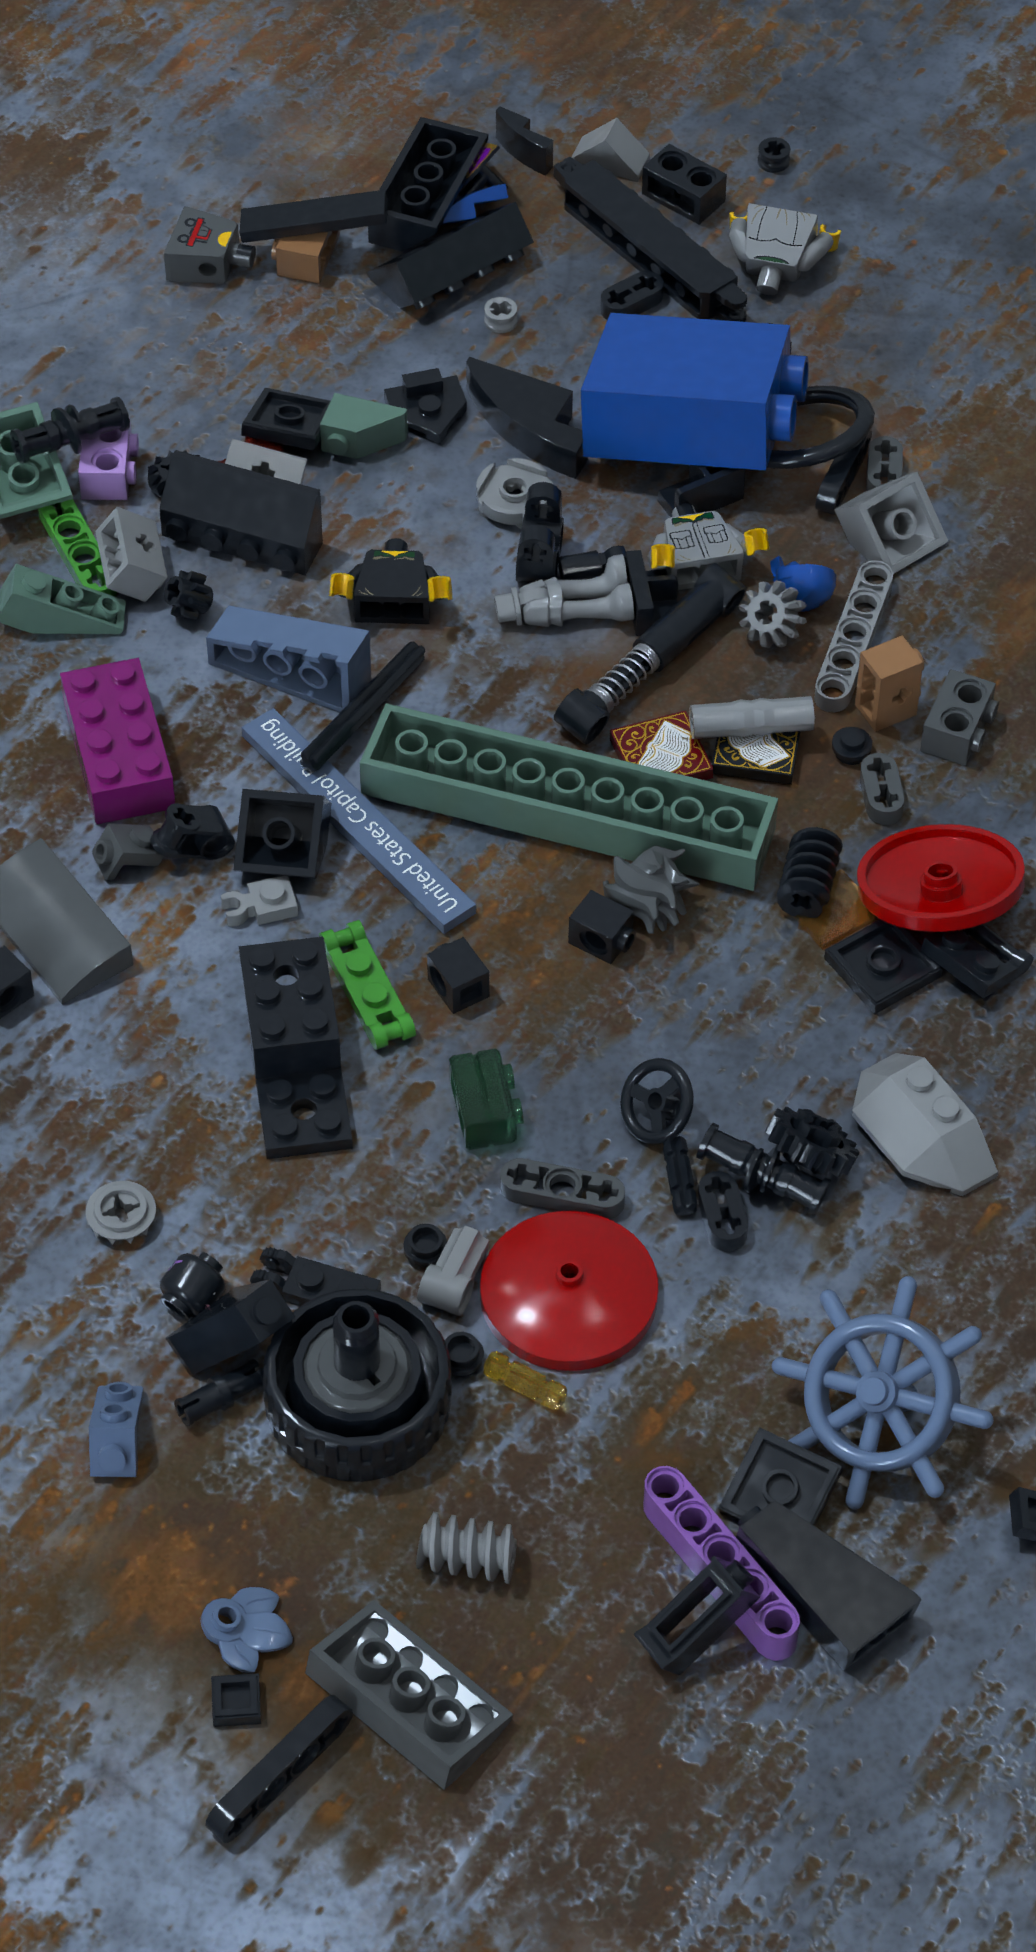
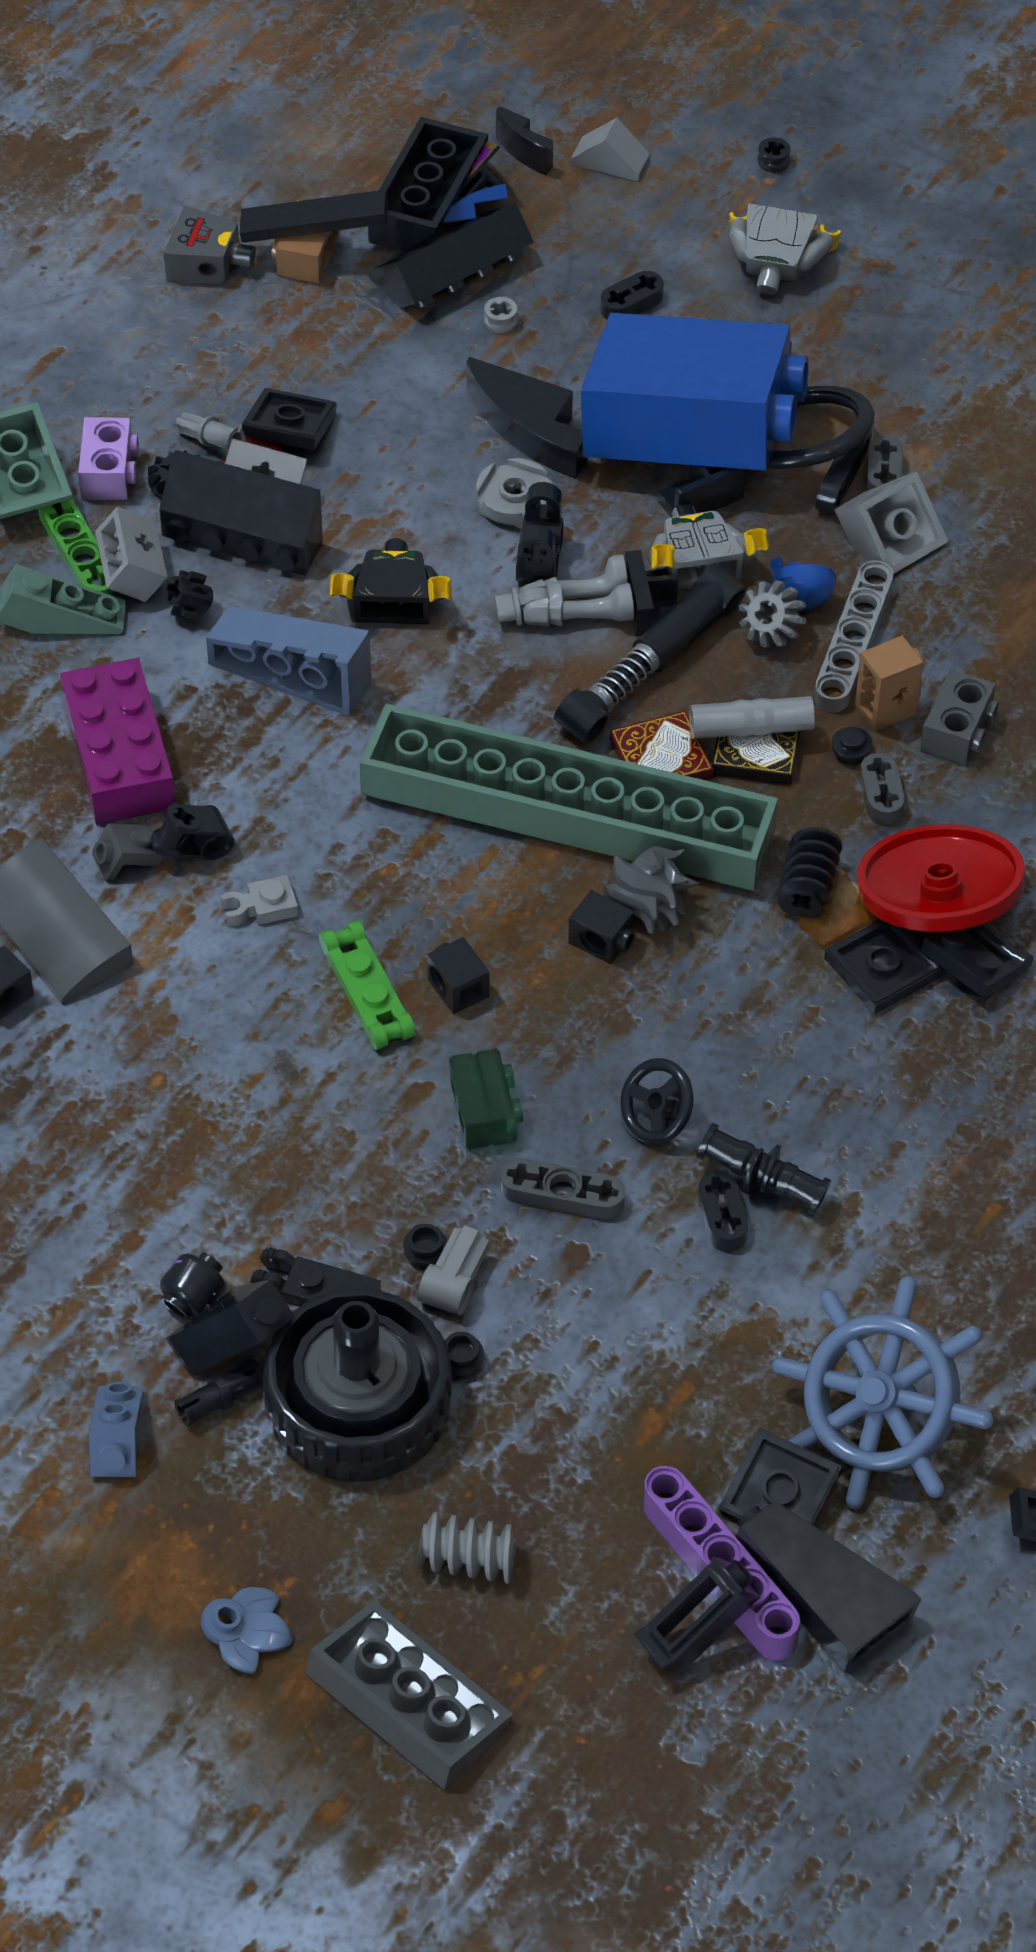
(69, 428): black piece -> none
(134, 1200): light grey gear -> none
(208, 430): none -> light grey axle
(236, 1700): black tile -> none
(279, 1769): black beam -> none
(282, 833): black slope -> none
(295, 1047): black bracket -> none
(361, 426): sand green slope -> none
(362, 706): black axle -> none
(362, 824): sand blue tile -> none
(430, 402): black plate -> none
(525, 1380): clear yellow axle -> none
(569, 1290): red dish -> none
(586, 564): black bar -> none
(650, 241): black hinge -> none
(680, 1176): black axle -> none
(684, 184): black brick -> none
(812, 1141): black gear -> none
(922, 1125): light grey wedge -> none

